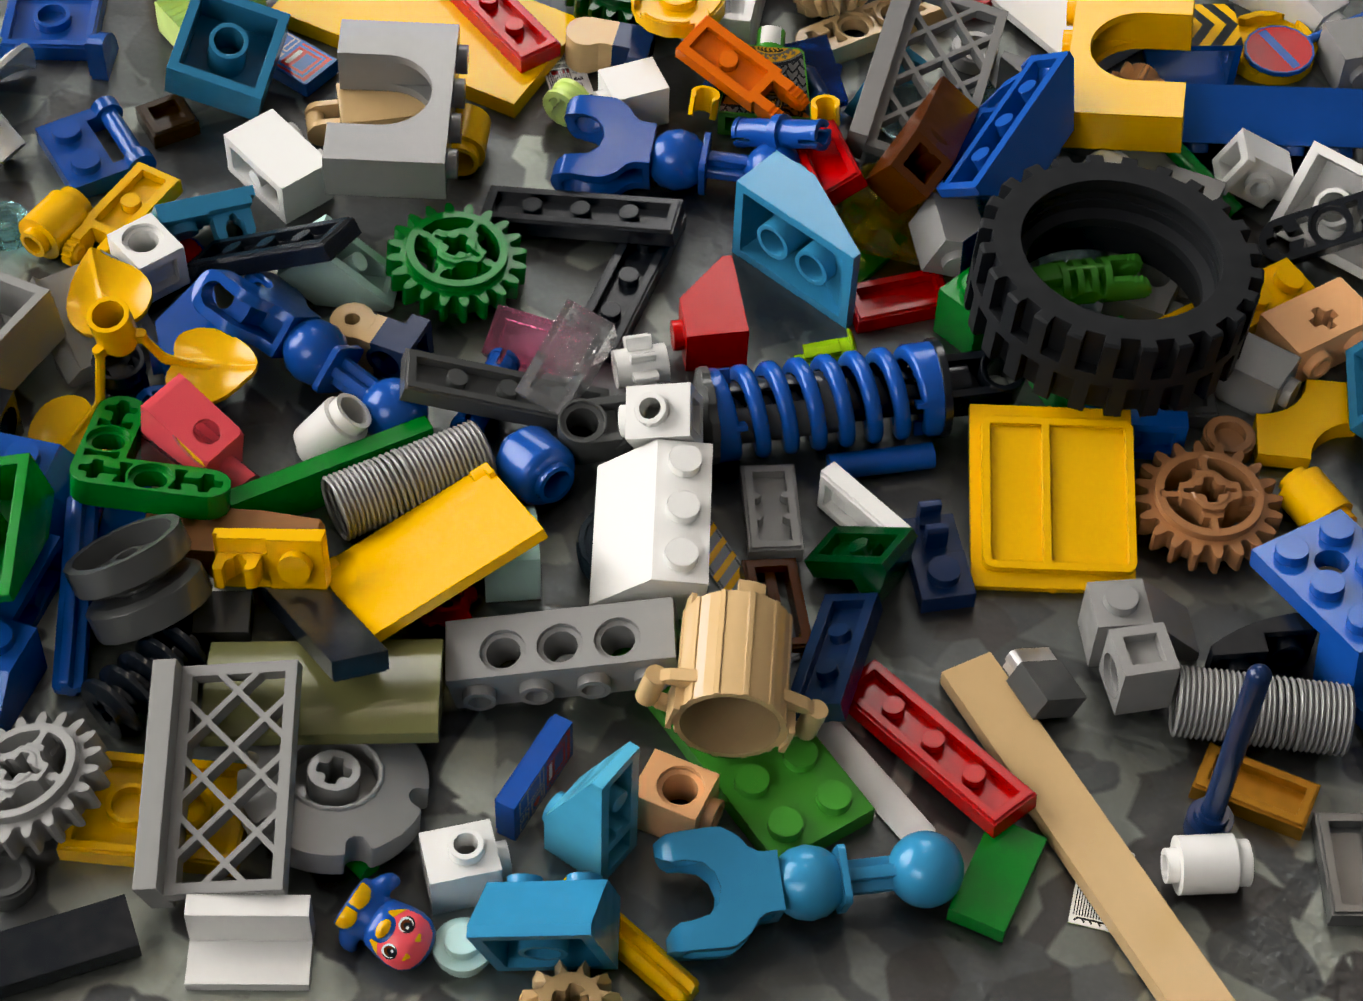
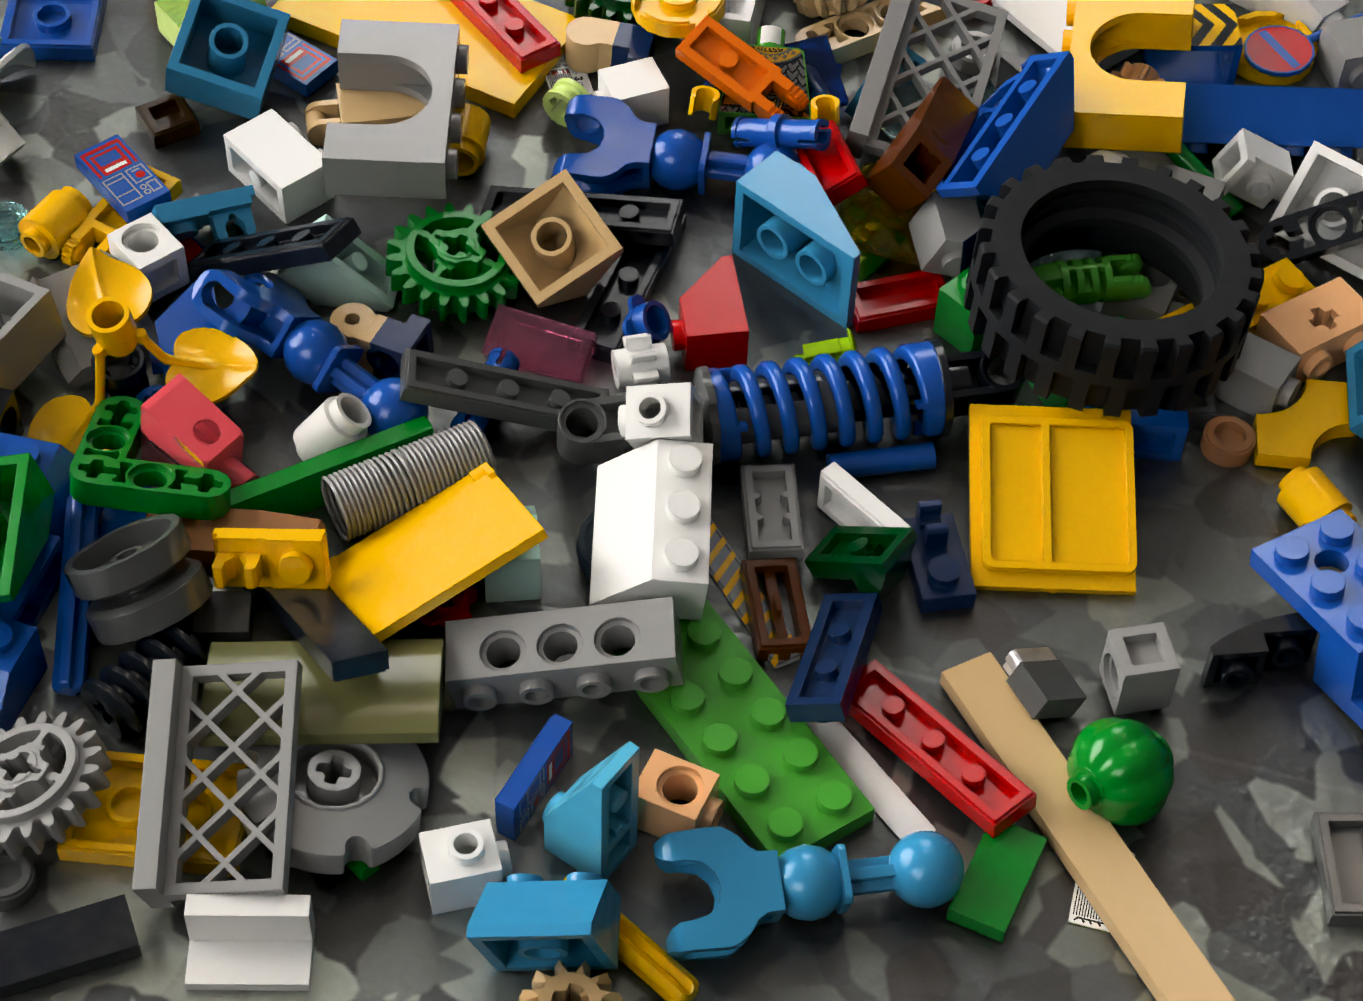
(80, 156): blue plate -> none
(101, 54): blue tile -> none
(122, 178): none -> blue tile
(388, 927): animal -> none
(455, 952): light aqua plate -> none
(535, 465): blue head -> none
(554, 241): none -> tan slope
(568, 358): clear slope -> none
(647, 318): none -> blue plate
(733, 677): tan container -> none
(1120, 771): none -> green plant
(1128, 604): light grey slope -> none
(1202, 512): medium nougat gear -> none
(1207, 864): white brick -> none
(1212, 812): dark blue piece -> none
(1263, 794): pearl gold tile -> none
(1315, 714): light grey piece -> none

